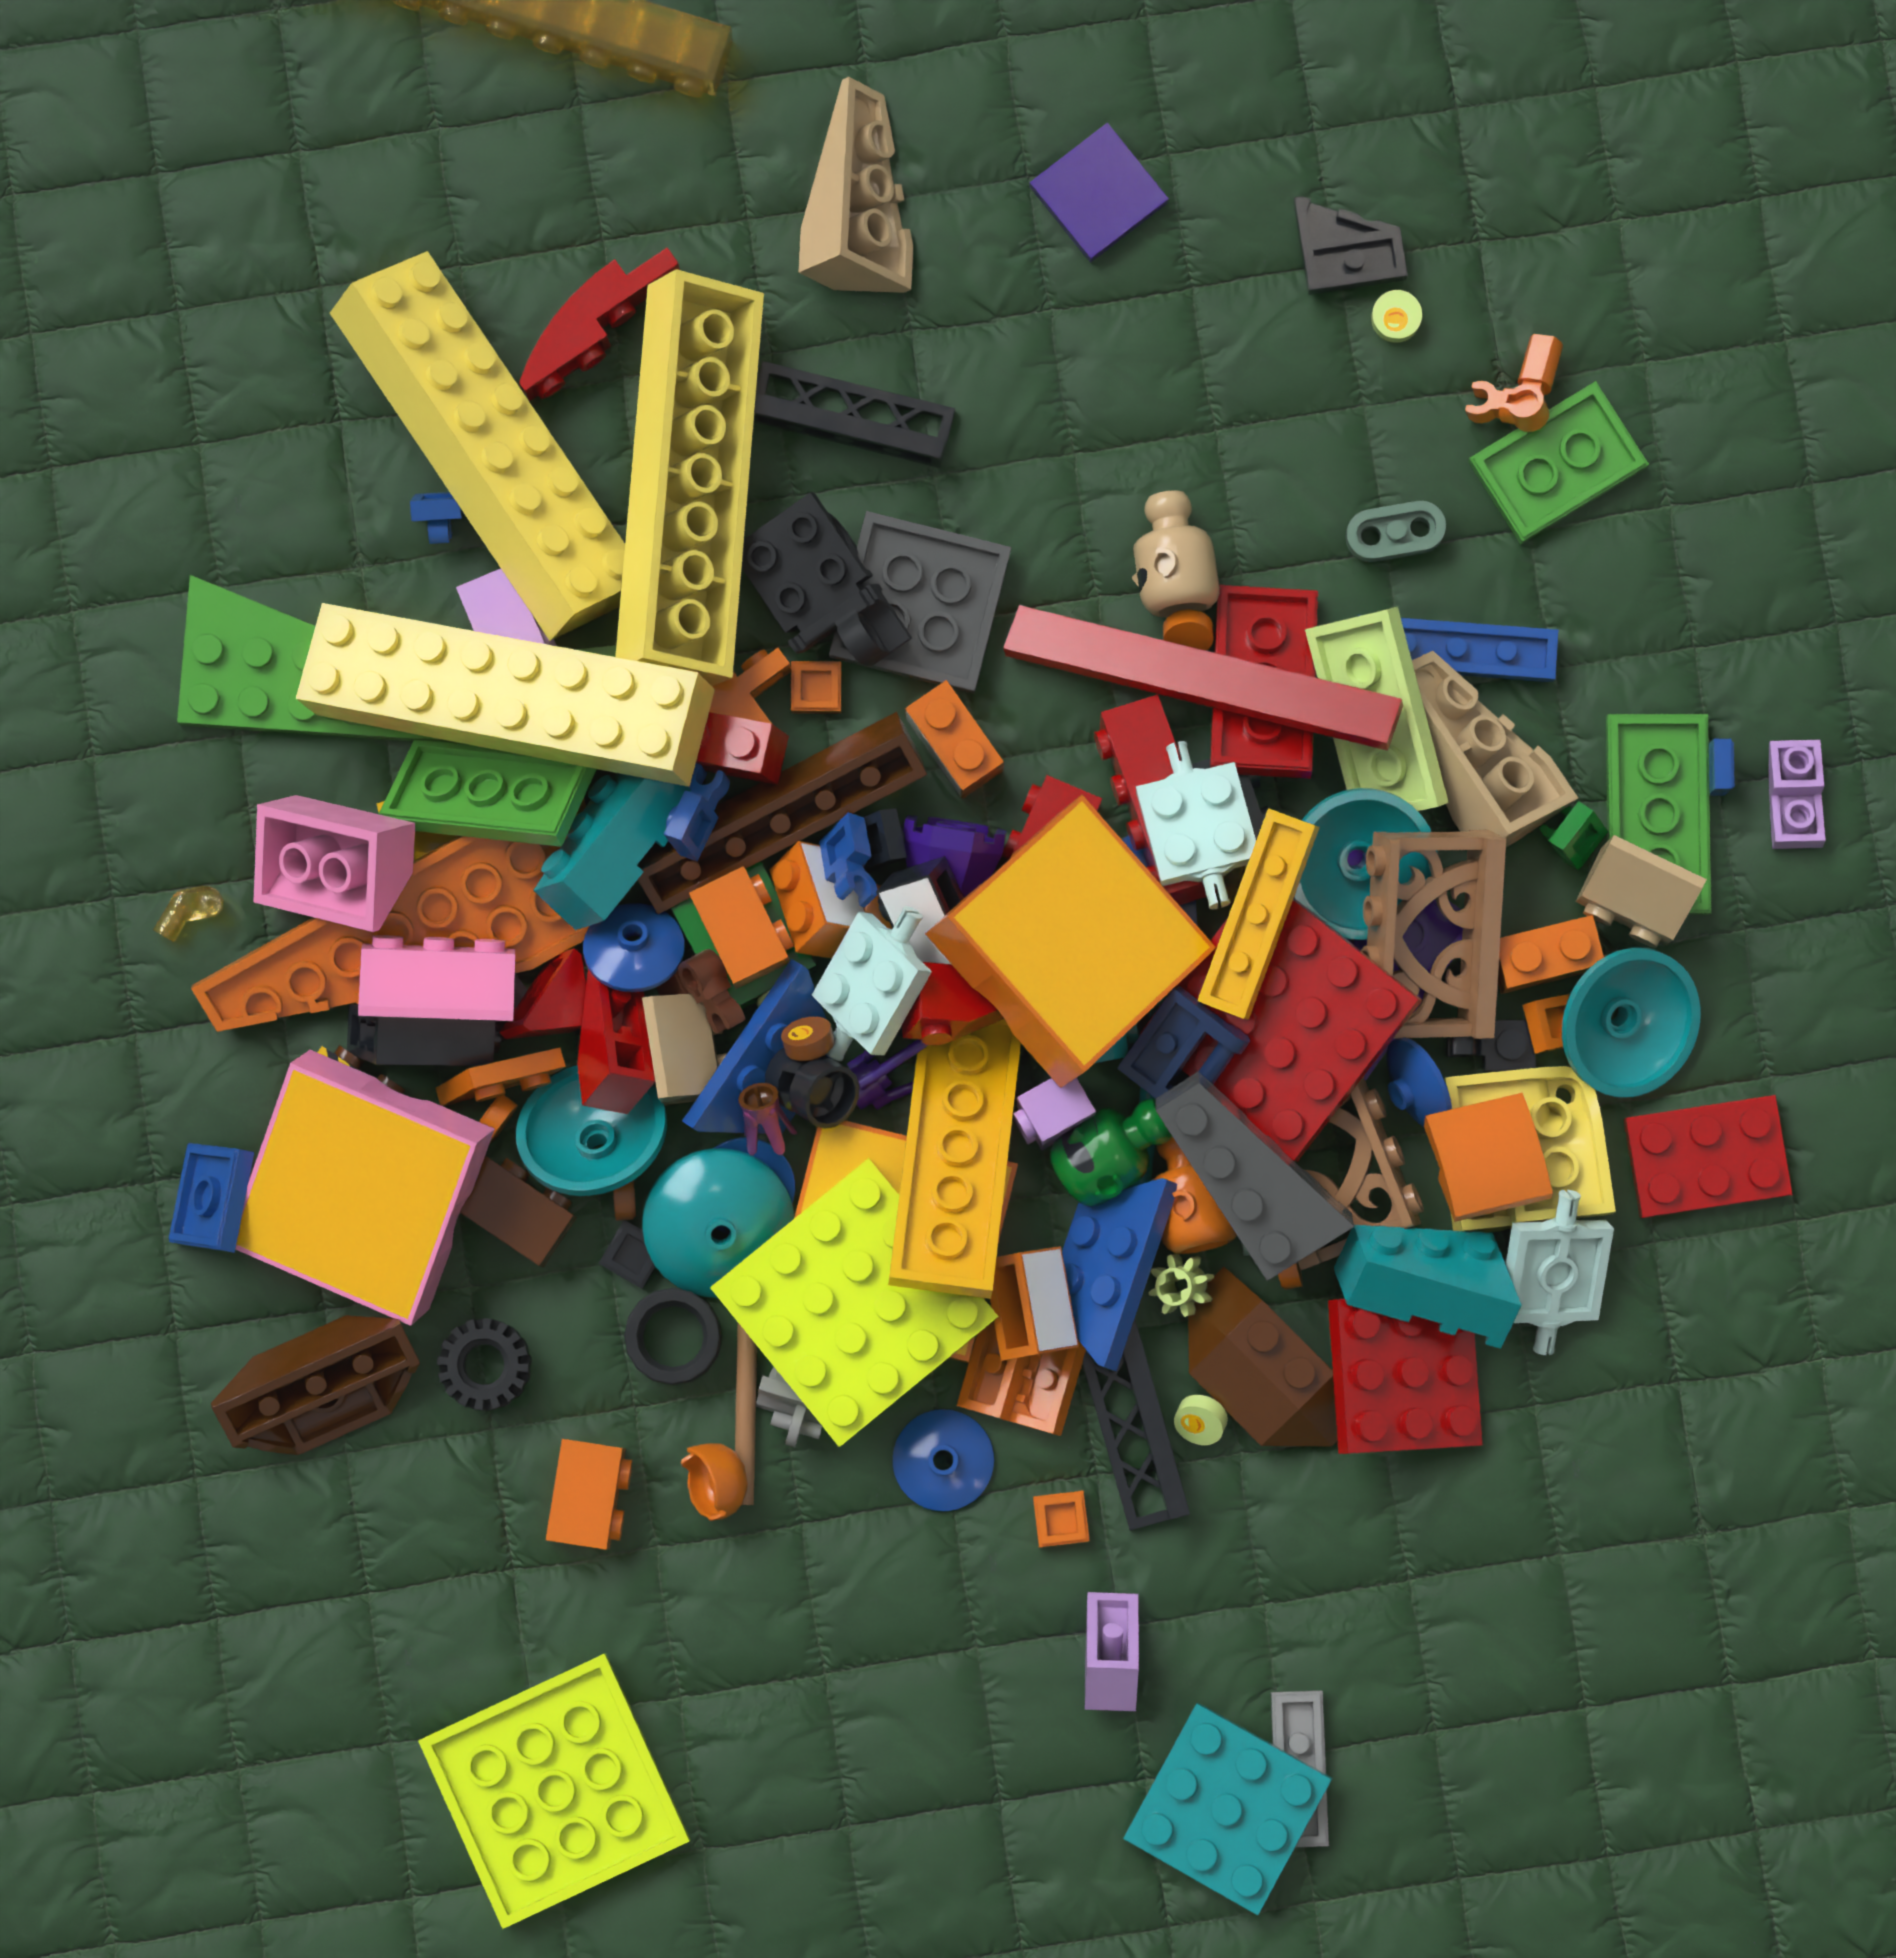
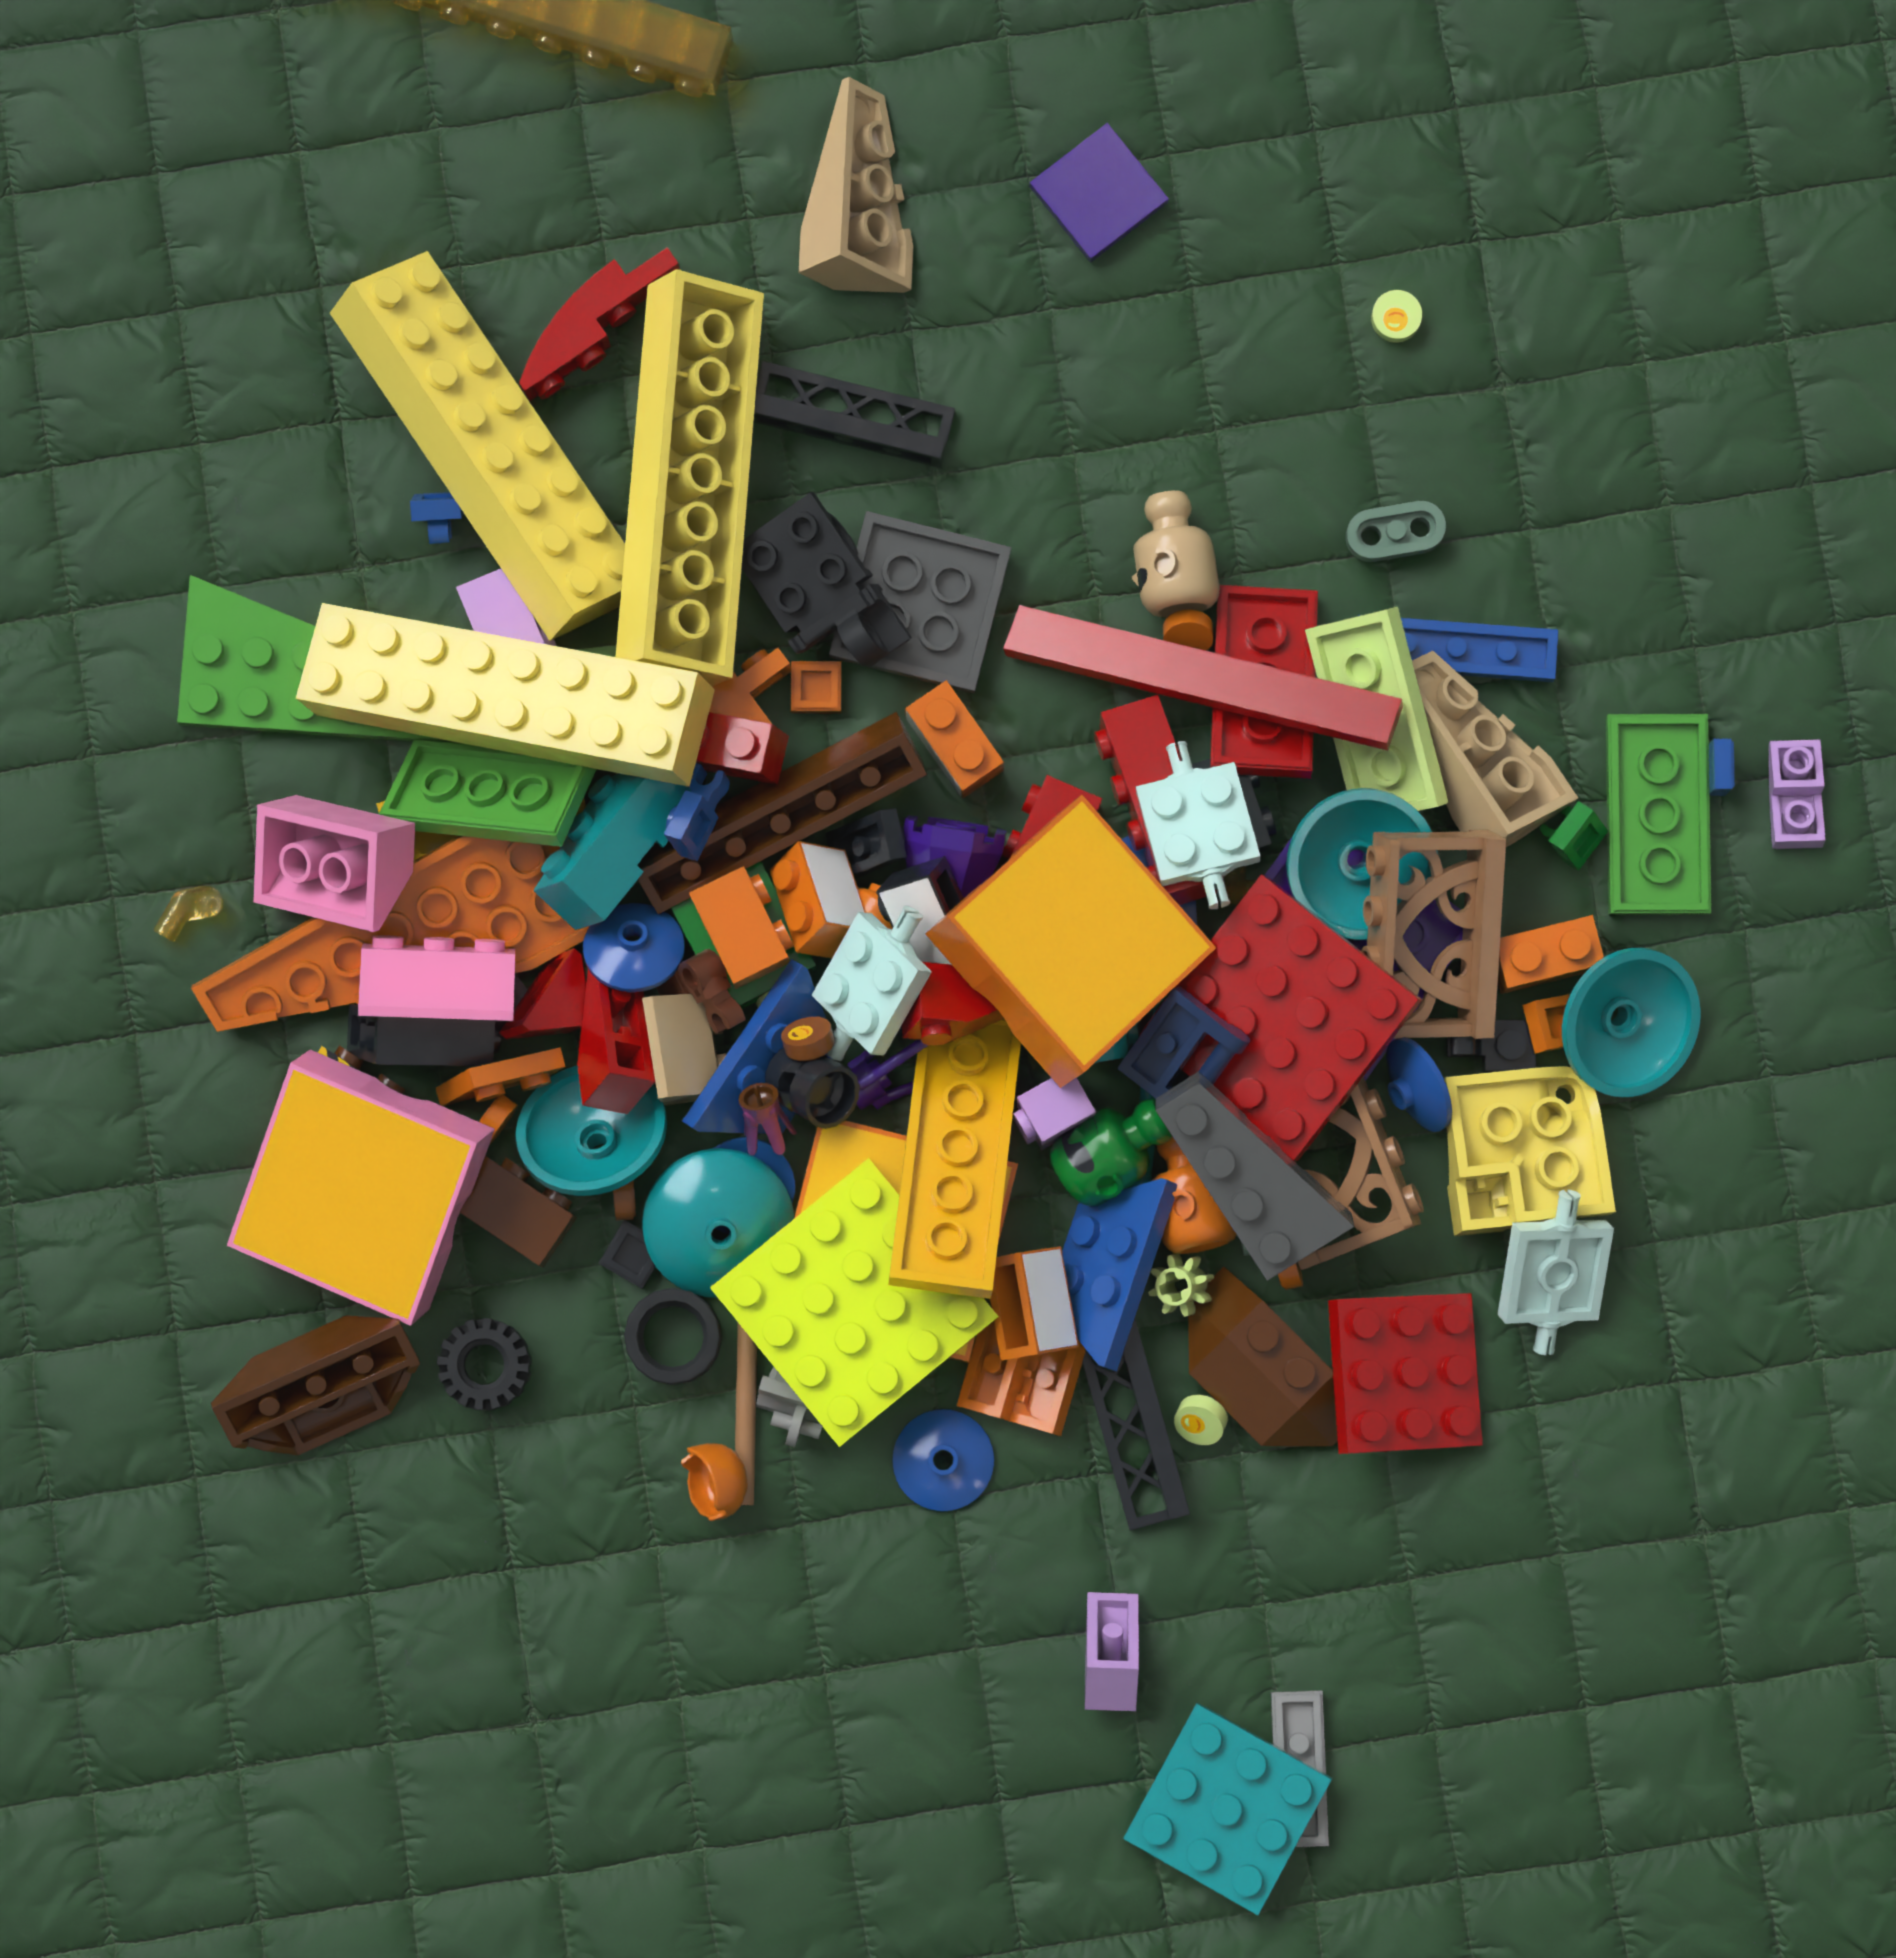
(211, 1197): blue tile -> none
(554, 1790): neon yellow plate -> none
(587, 1494): orange brick -> none
(844, 854): blue plate -> none
(1061, 1518): orange tile -> none
(1258, 914): yellow plate -> none
(1346, 250): black wing -> none
(1430, 1275): teal wedge -> none
(1488, 1157): orange slope -> none
(1525, 403): orange bar -> none
(1561, 466): bright green tile -> none
(1639, 892): tan slope -> none
(1707, 1156): red plate -> none

